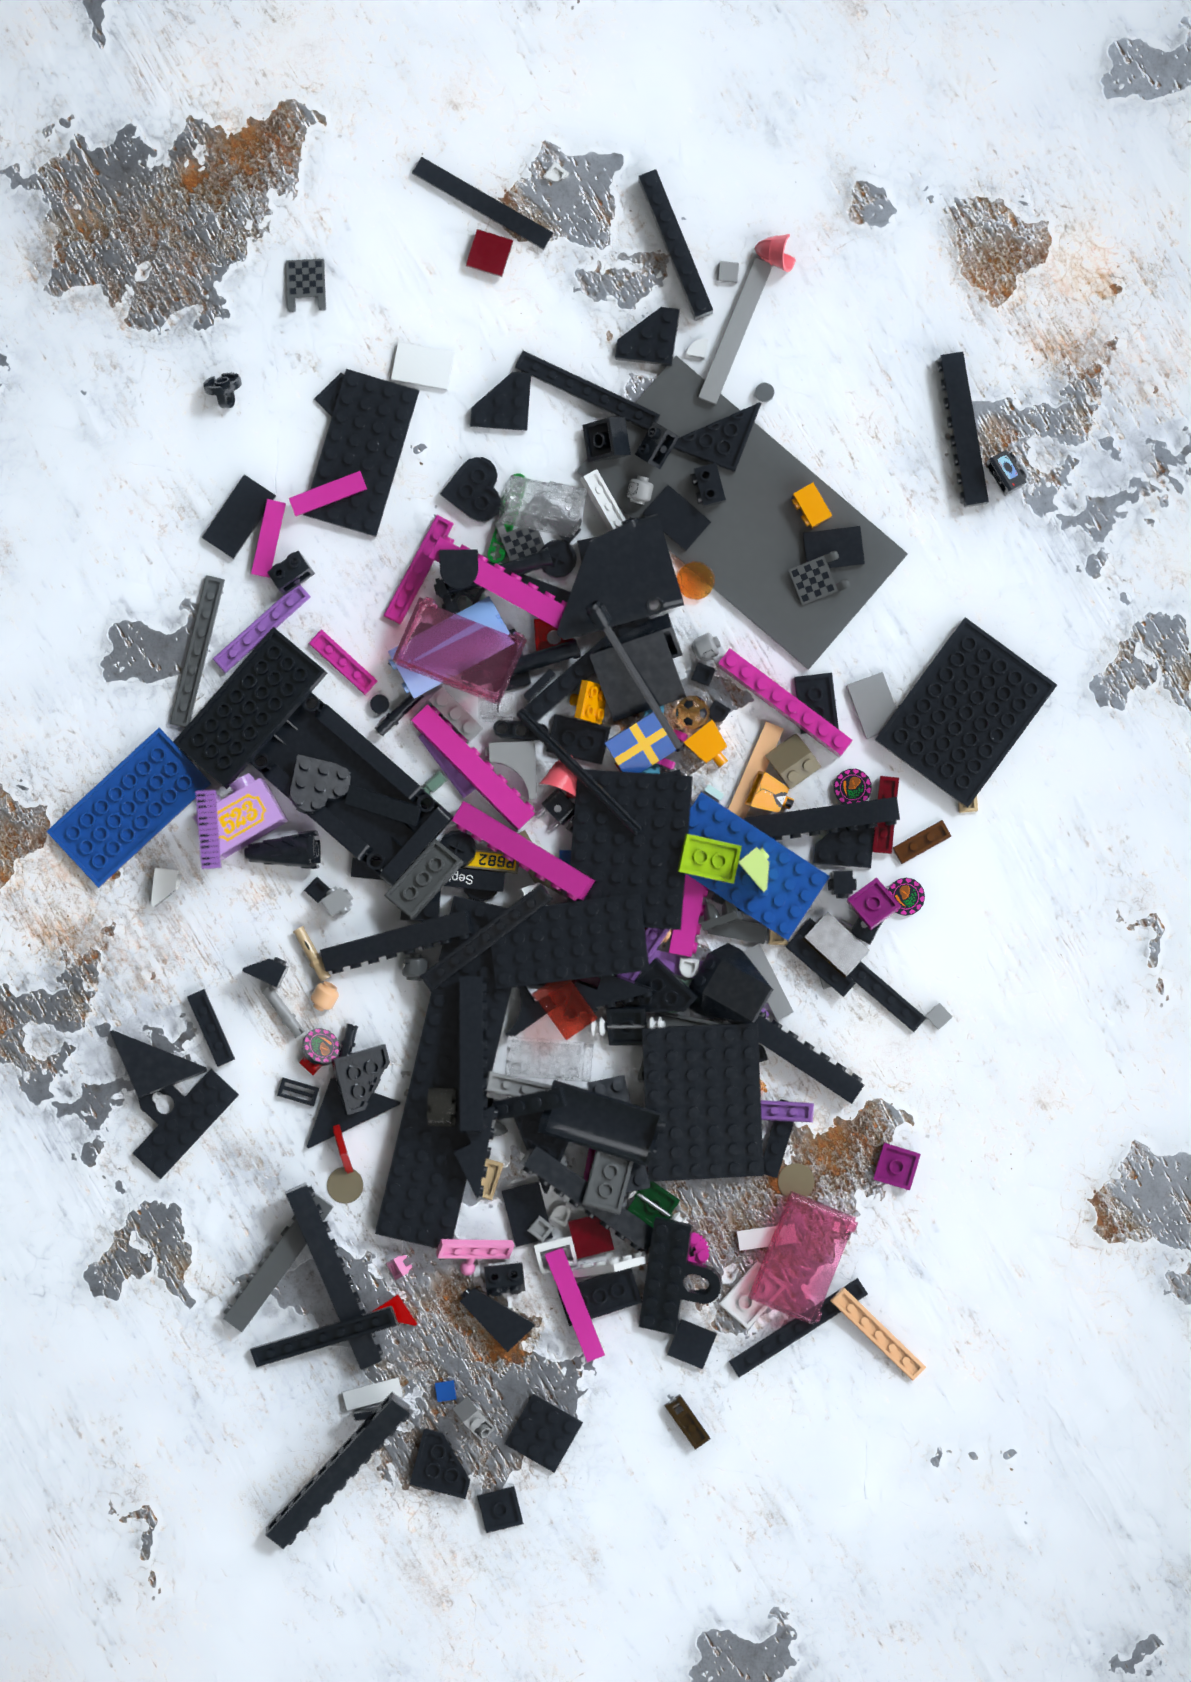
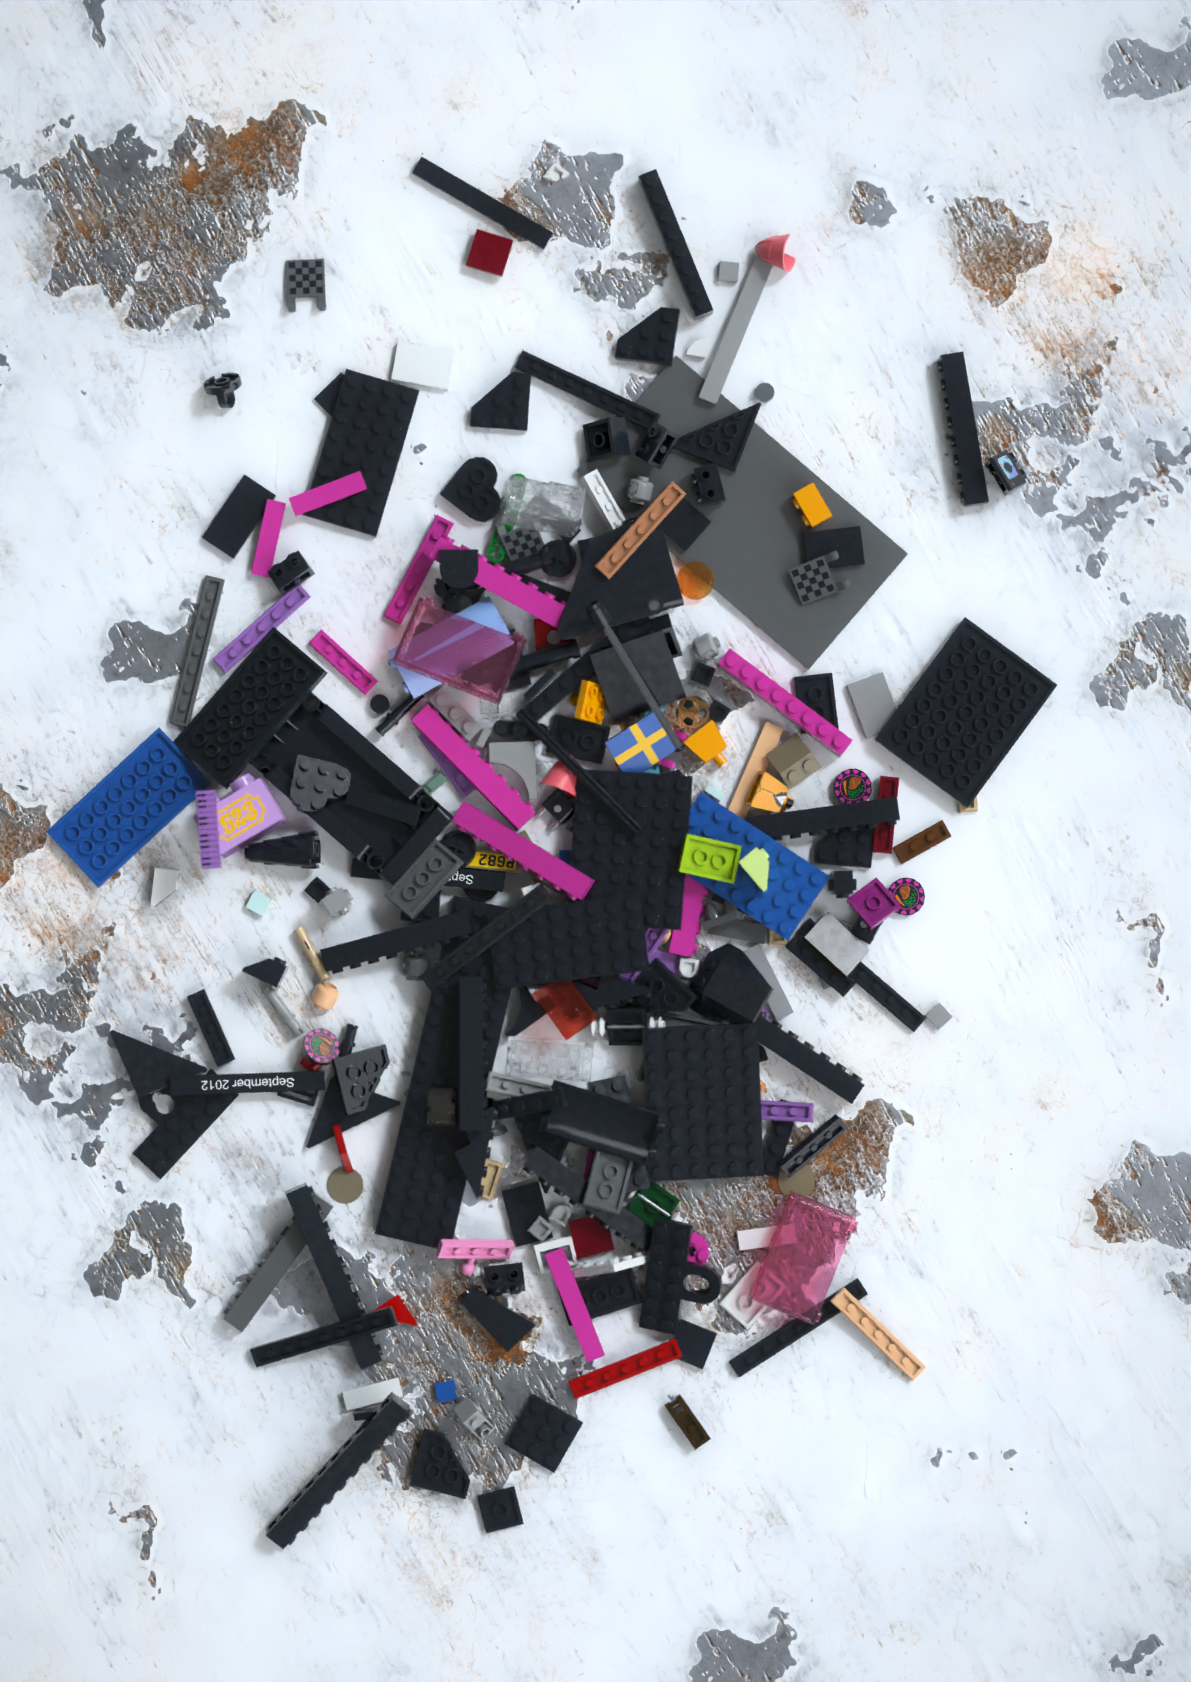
(247, 1083): none -> black tile
(258, 903): none -> light aqua tile
(397, 1267): bright pink tile -> none
(483, 738): none -> light grey tile
(625, 1368): none -> red tile
(640, 530): none -> nougat tile
(812, 1146): none -> black plate
(896, 1166): magenta plate -> none

